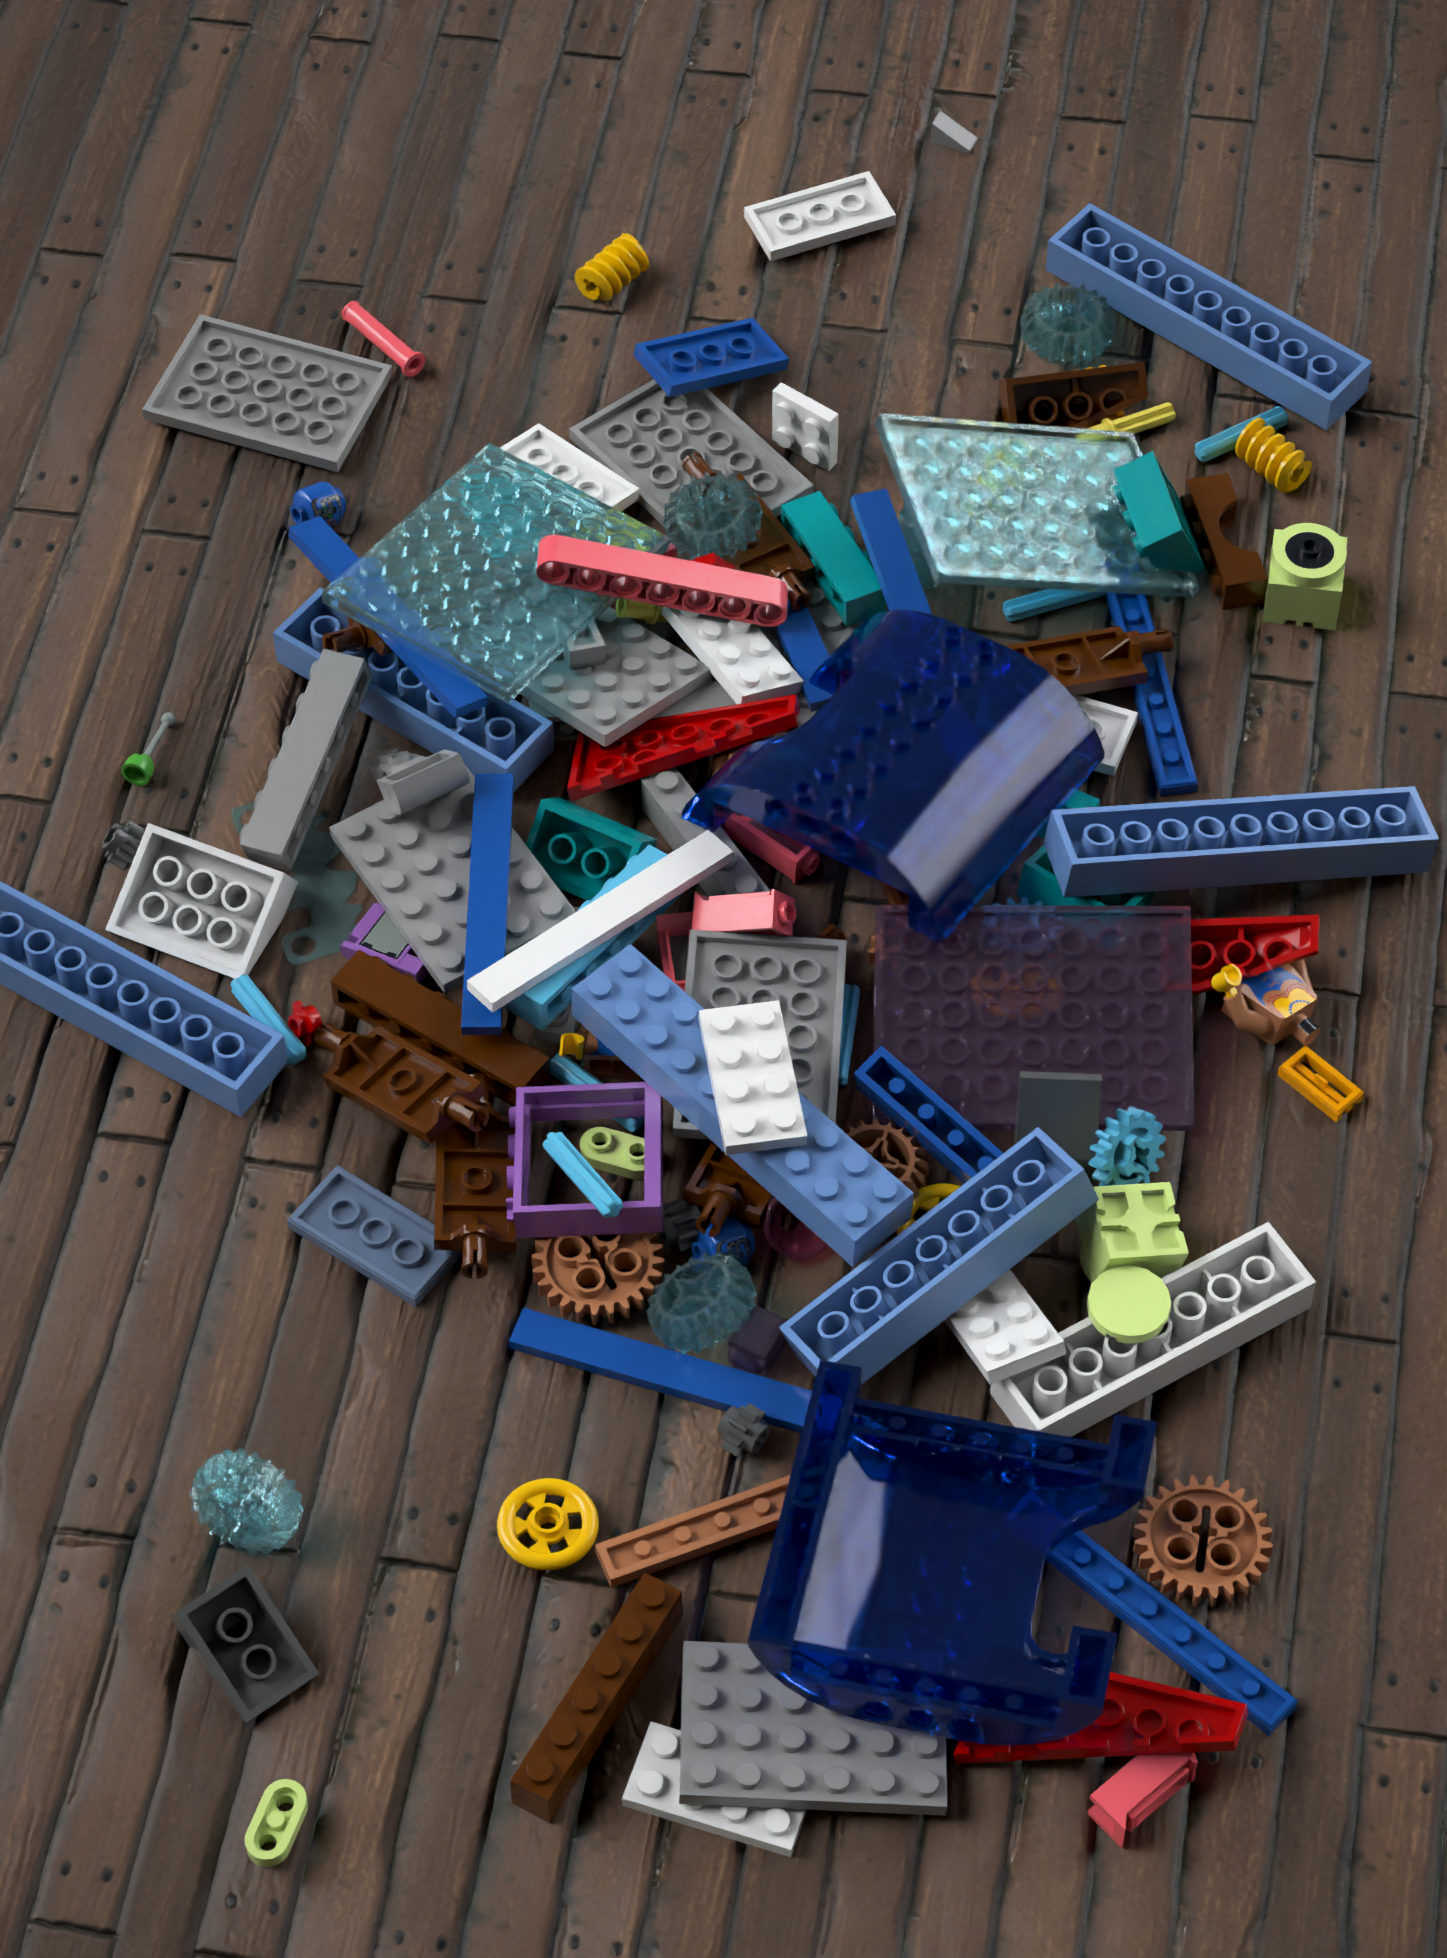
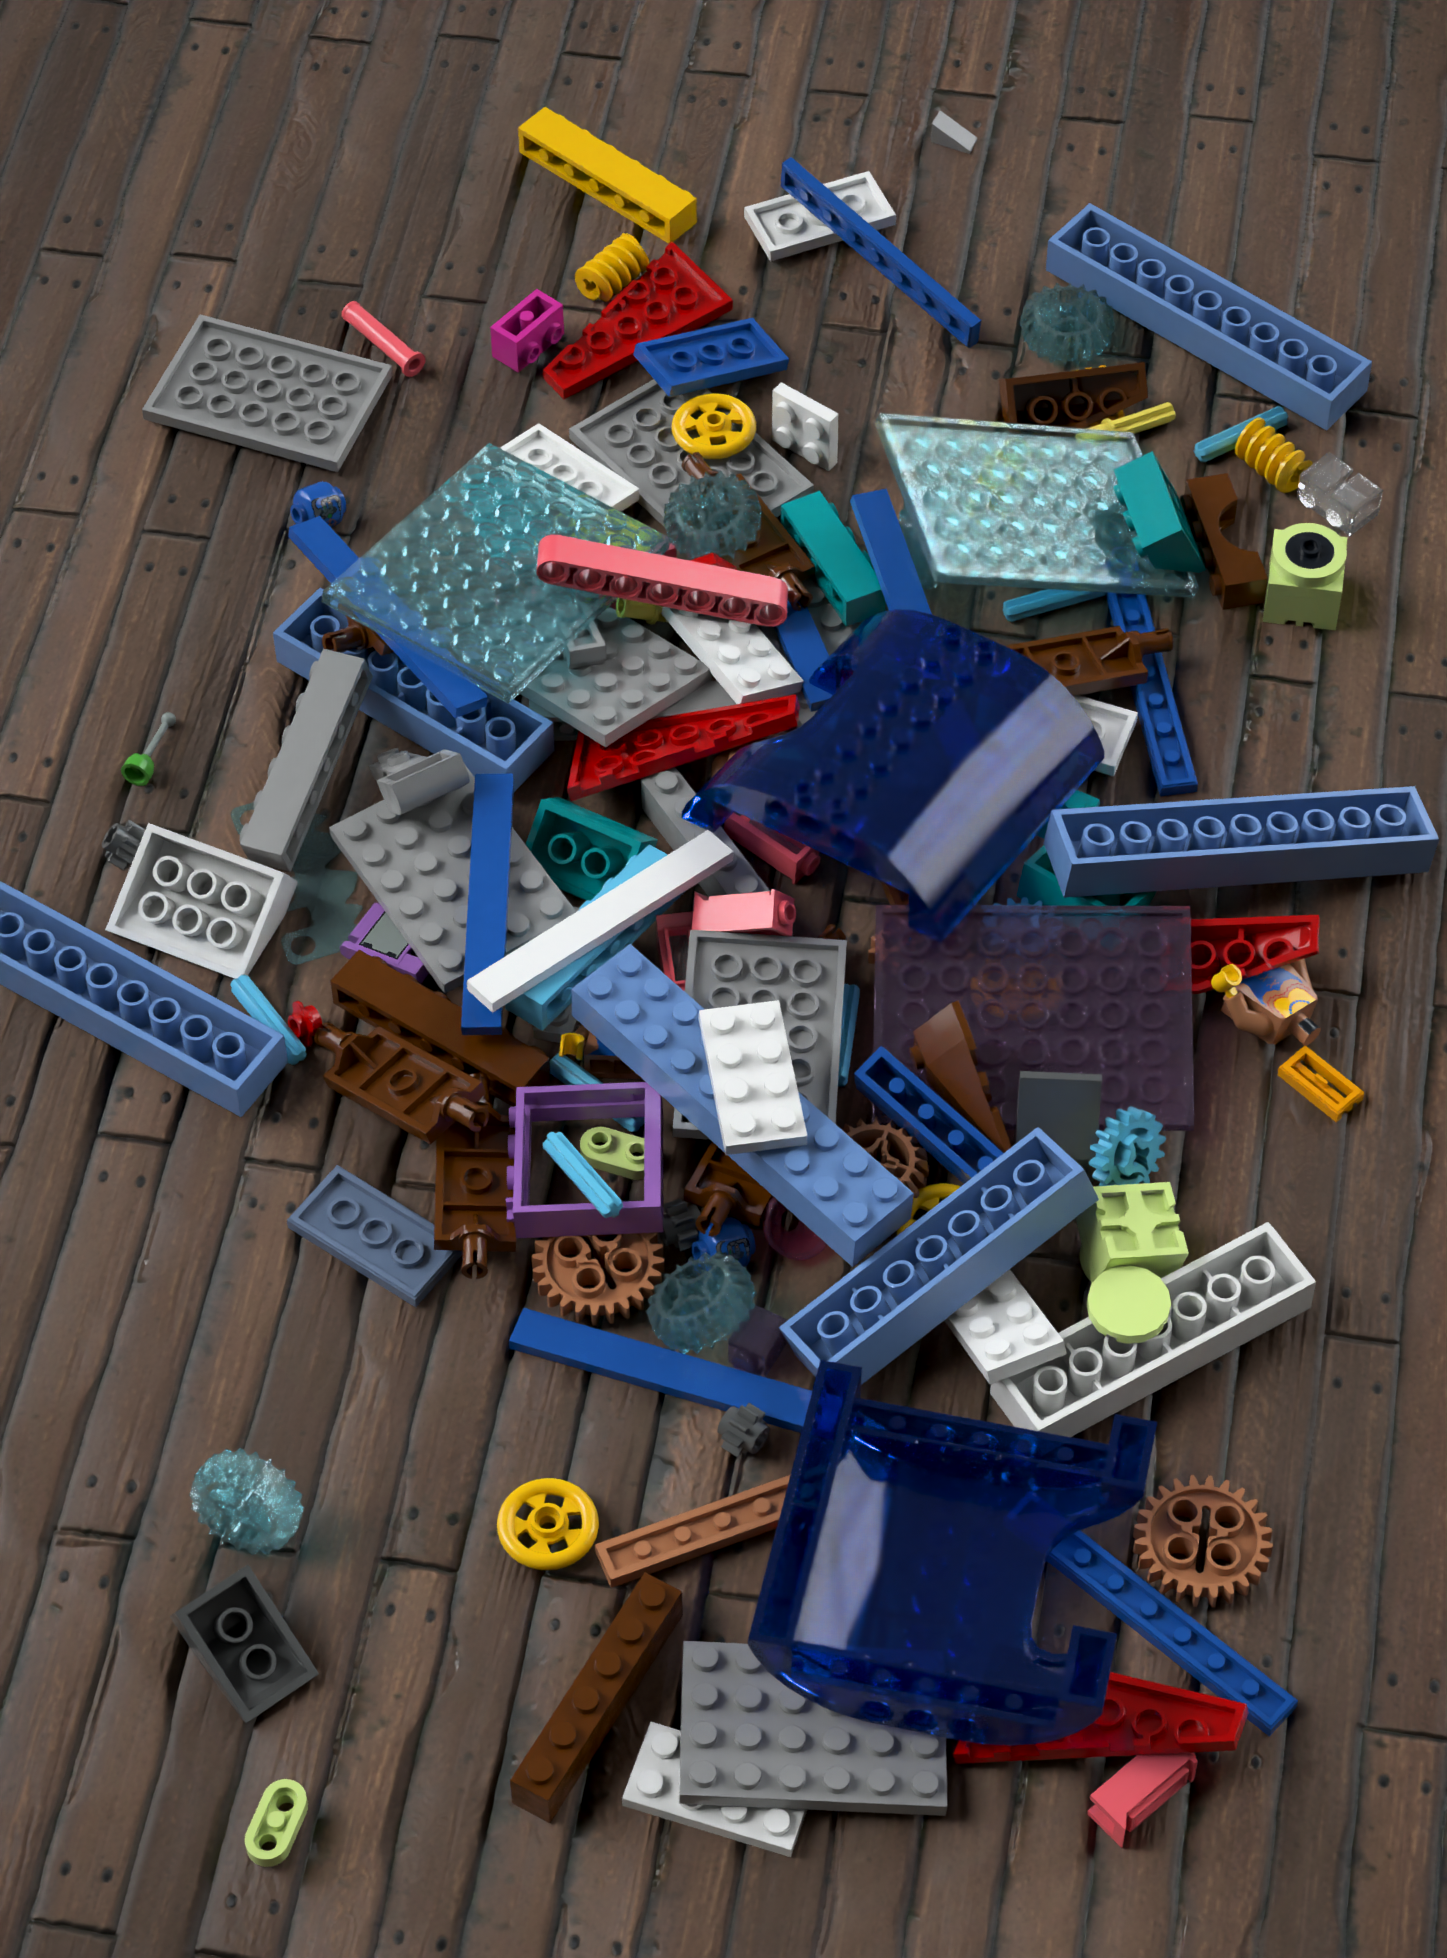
(527, 330): none -> dark pink brick
(607, 175): none -> yellow brick
(663, 302): none -> red wing
(714, 426): none -> yellow plate
(880, 253): none -> blue tile
(948, 1059): none -> reddish brown wedge
(1343, 505): none -> clear piece

